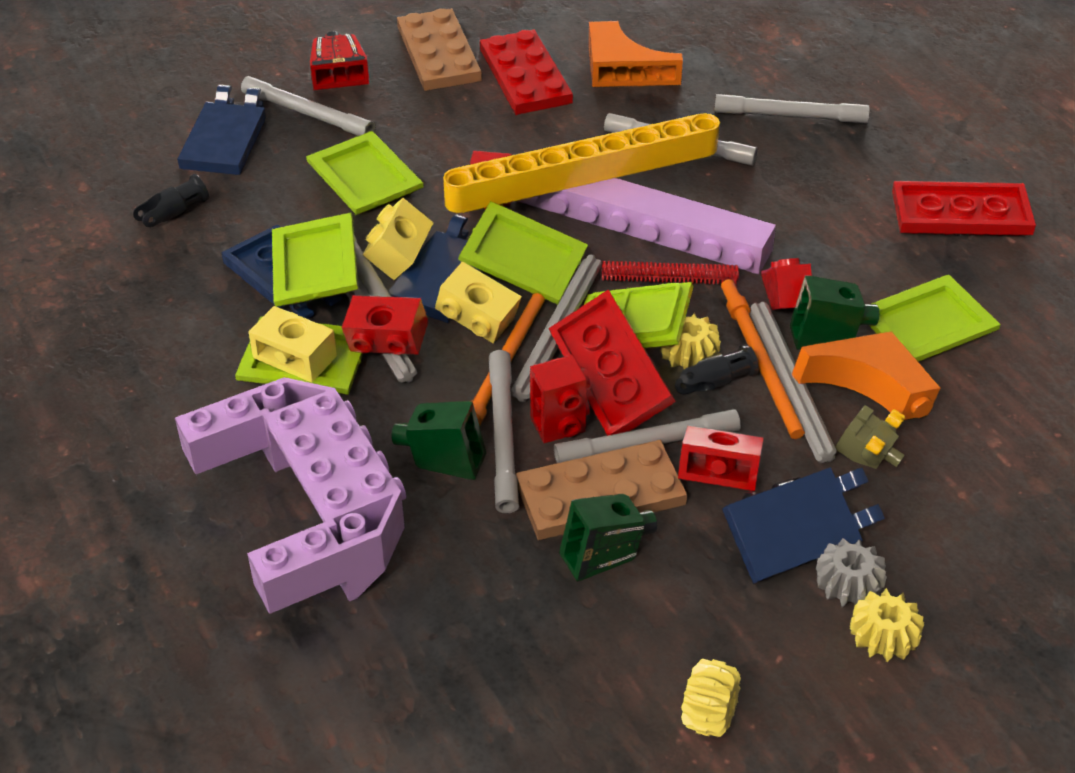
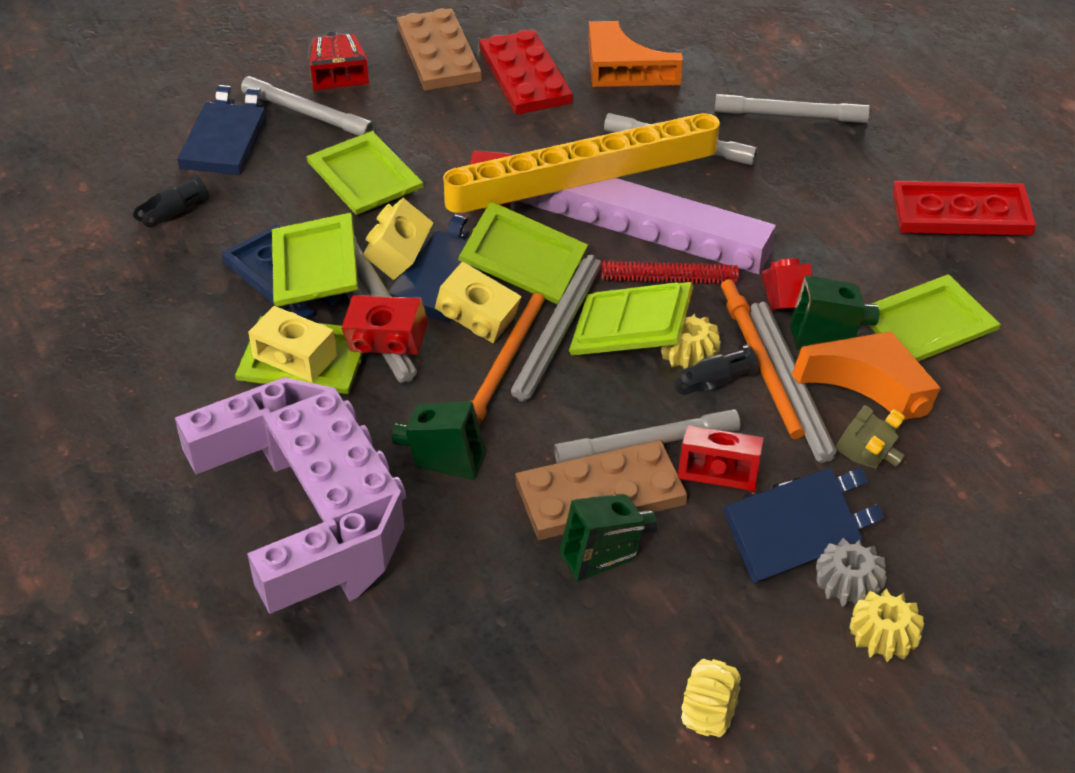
(505, 480): light grey piece -> none
(559, 398): red brick -> none
(621, 373): red plate -> none

